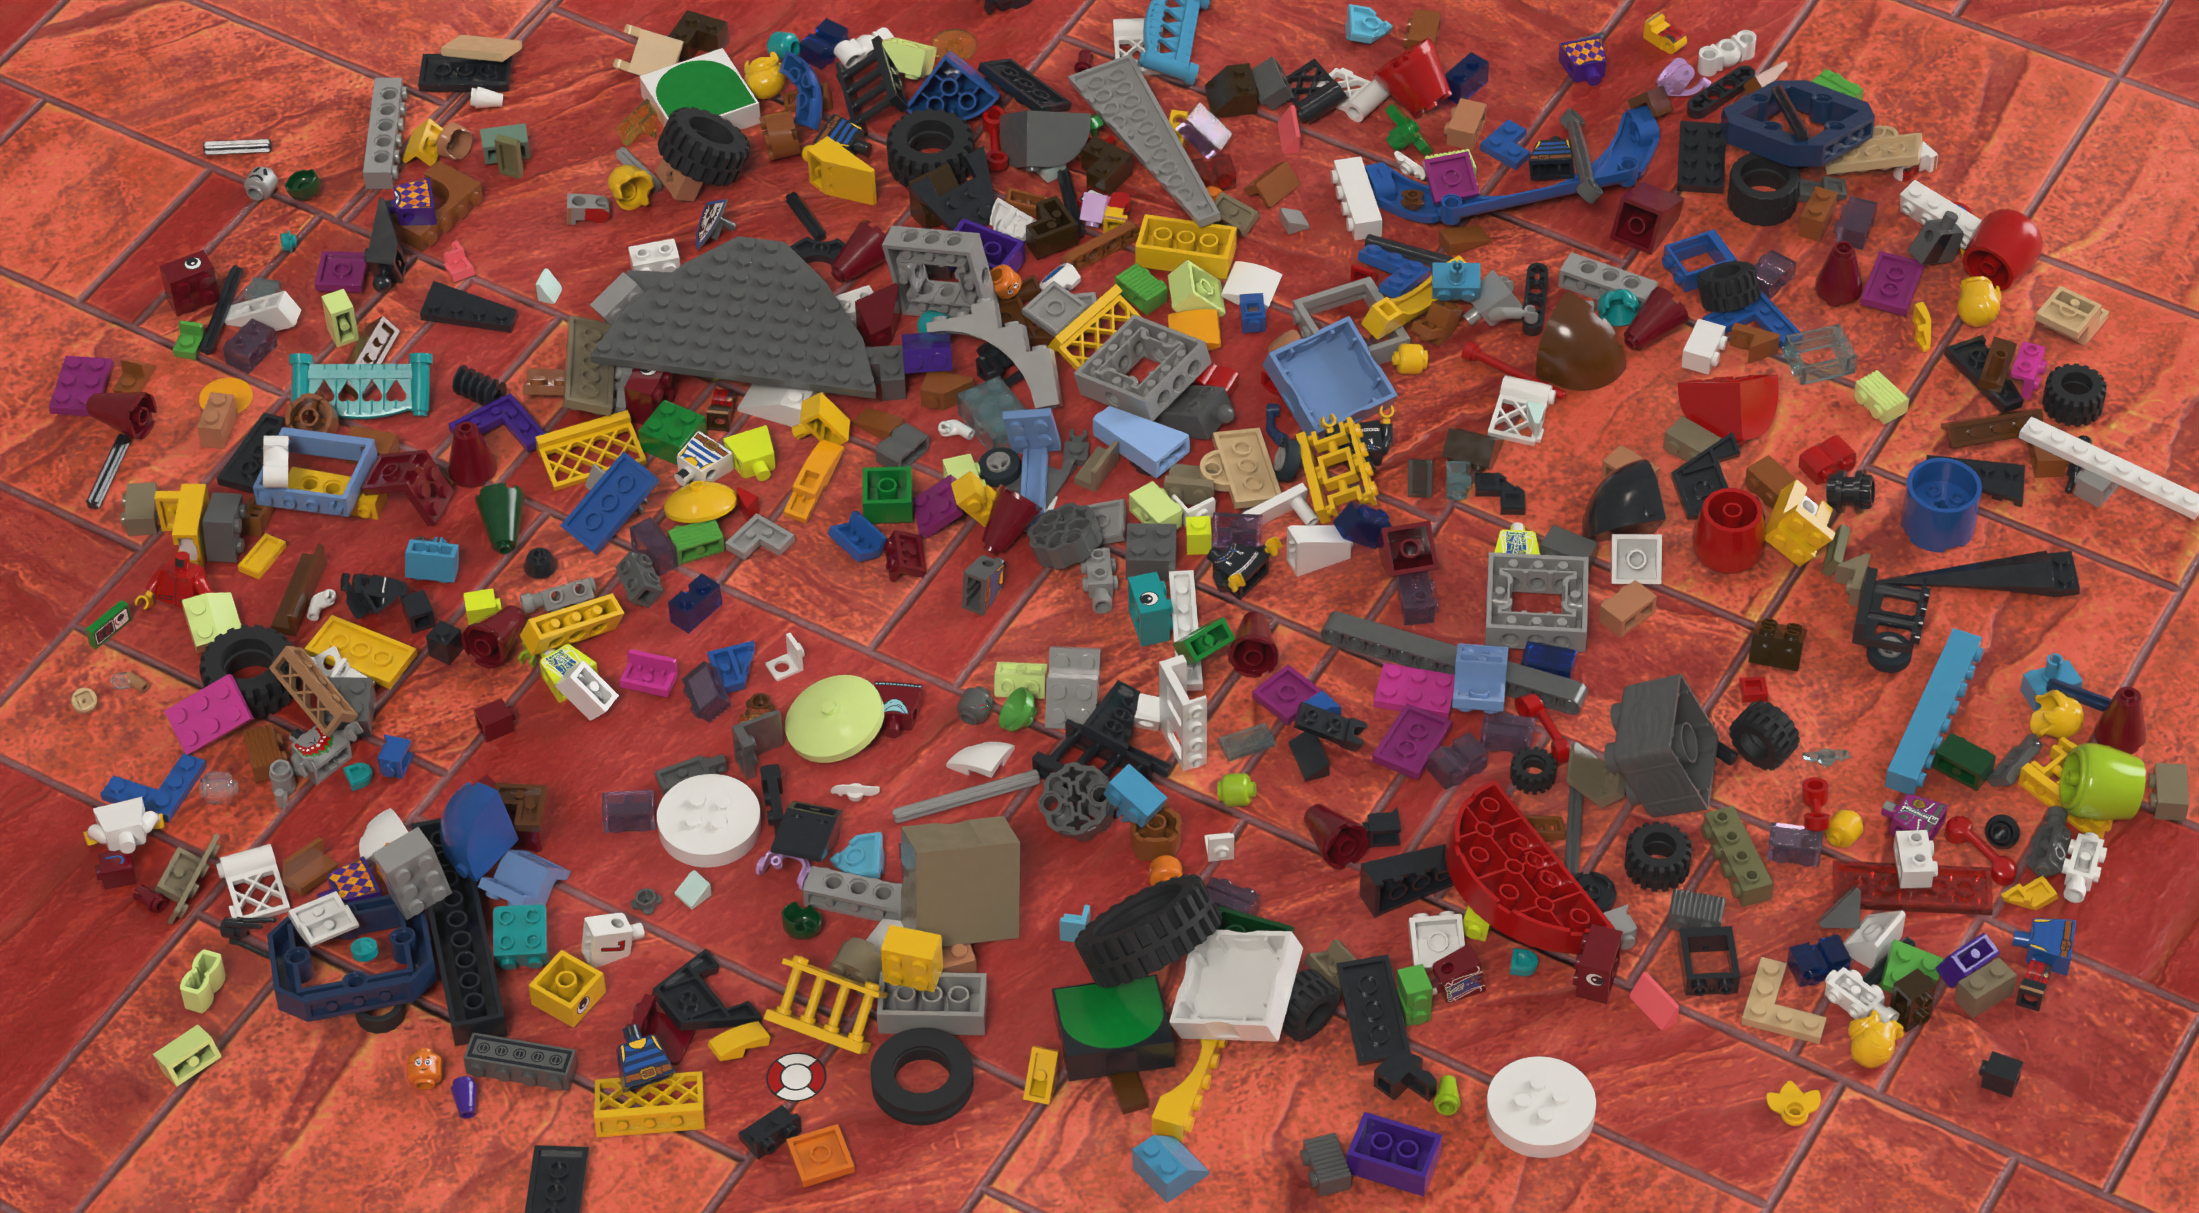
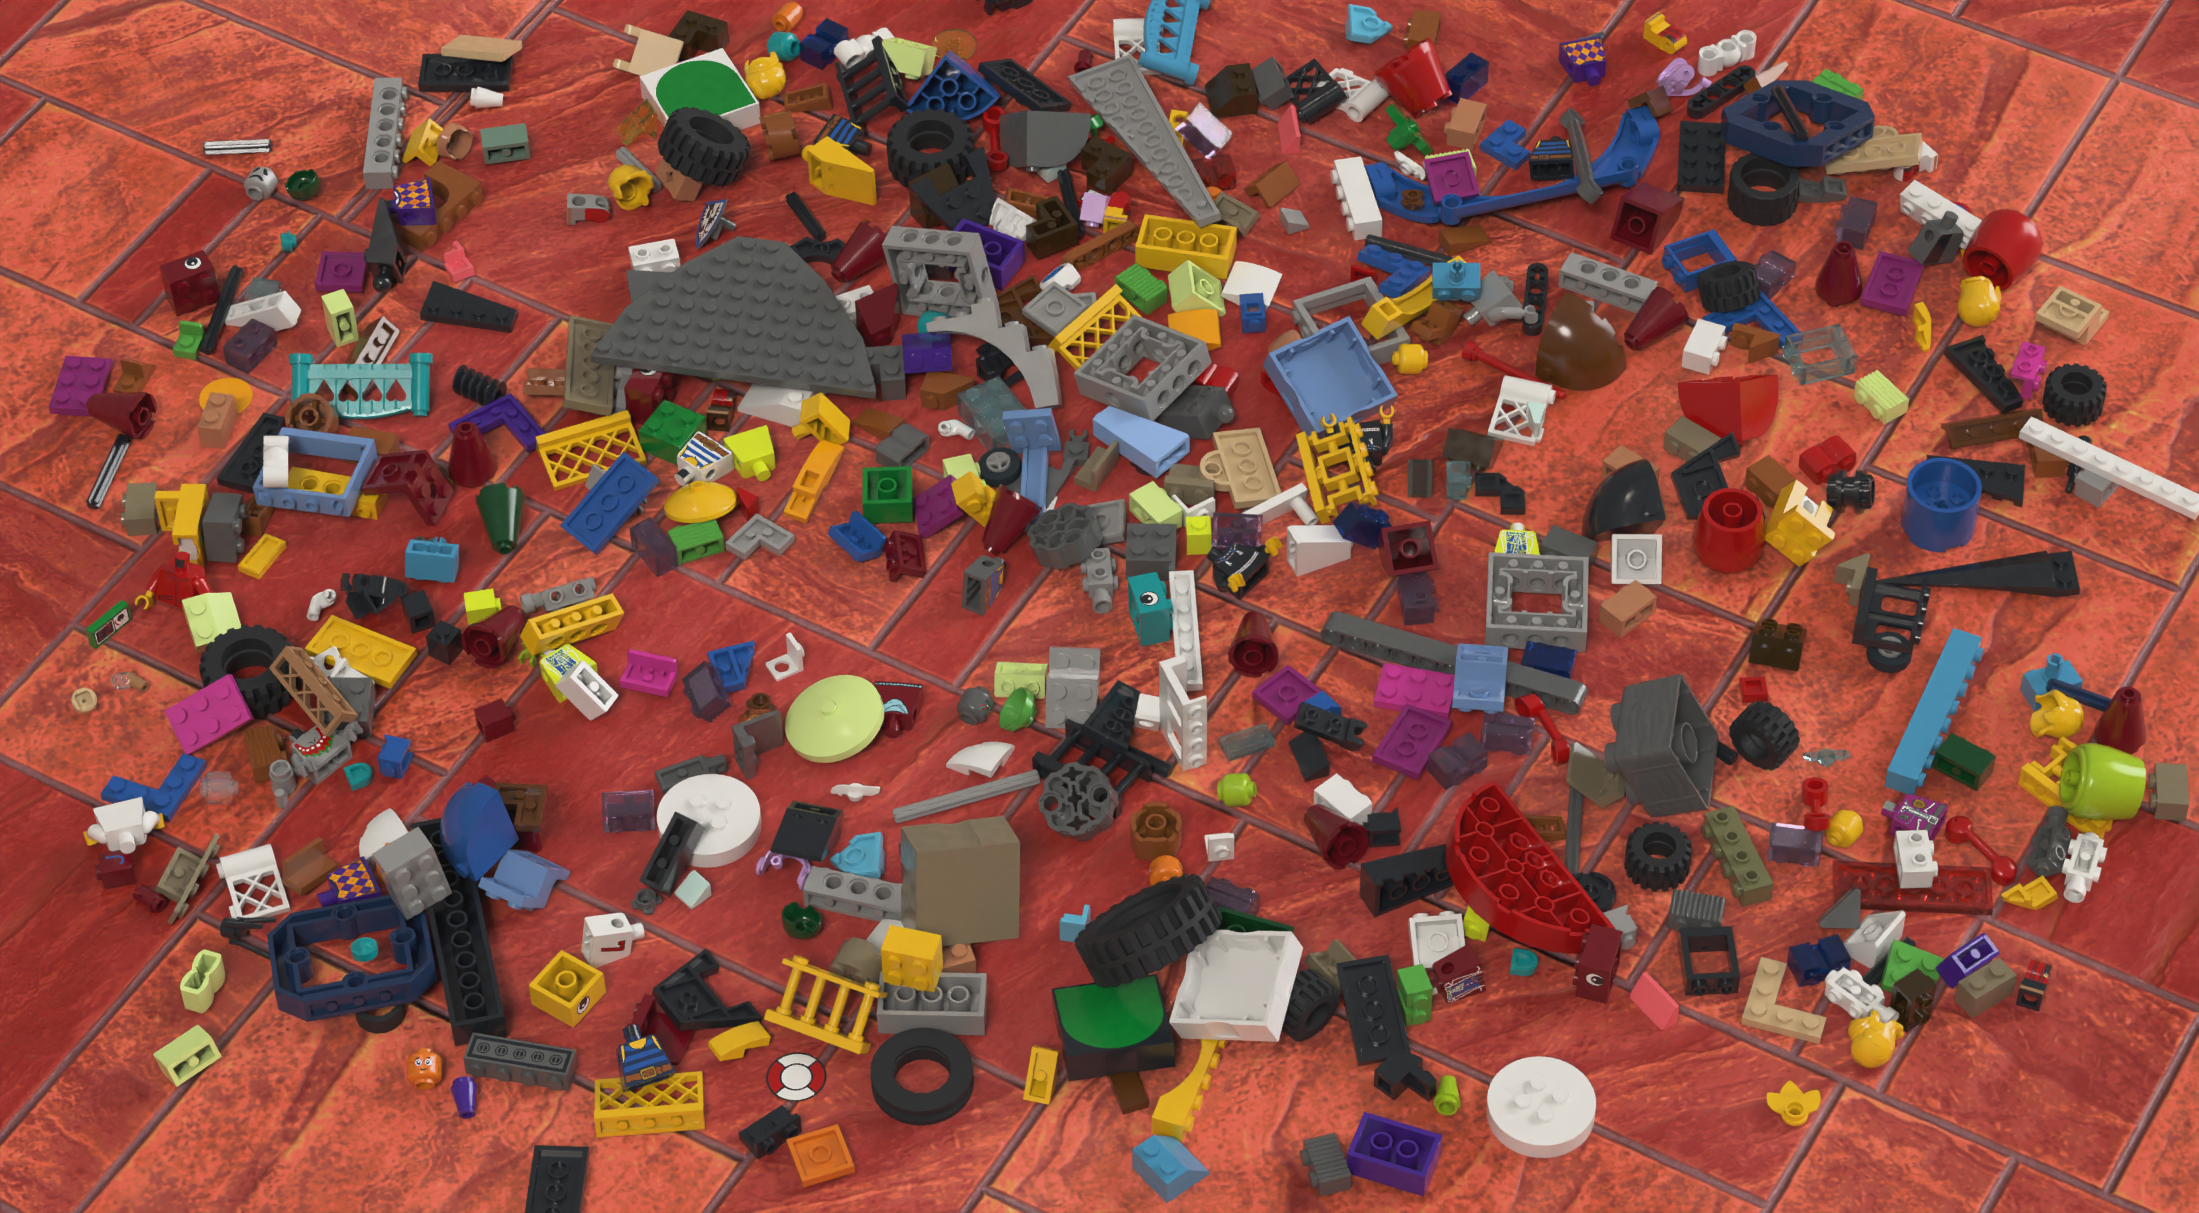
(300, 592): reddish brown panel -> none
(323, 919): white slope -> none
(509, 156): olive tile -> none
(520, 936): teal bracket -> none
(540, 563): black cone -> none
(548, 287): light aqua slope -> none
(616, 297): light grey brick -> none
(639, 579): dark grey brick -> none
(672, 854): none -> black brick
(693, 607): clear blue brick -> none
(772, 788): black plate -> none
(787, 17): none -> orange brick
(809, 99): blue brick -> none
(1005, 281): orange head -> none
(1134, 796): dark azure brick -> none
(1204, 640): green brick -> none
(1273, 411): dark blue piece -> none
(1287, 460): black wheel -> none
(1343, 798): none -> white brick
(1536, 759): black tyre -> none
(1618, 307): teal hair -> none
(1818, 214): dark orange brick -> none
(1835, 550): olive tile -> none
(1997, 364): reddish brown piece -> none
(2001, 1074): black brick -> none
(2002, 837): black cone -> none
(2010, 767): dark grey hinge -> none
(2048, 942): blue torso -> none

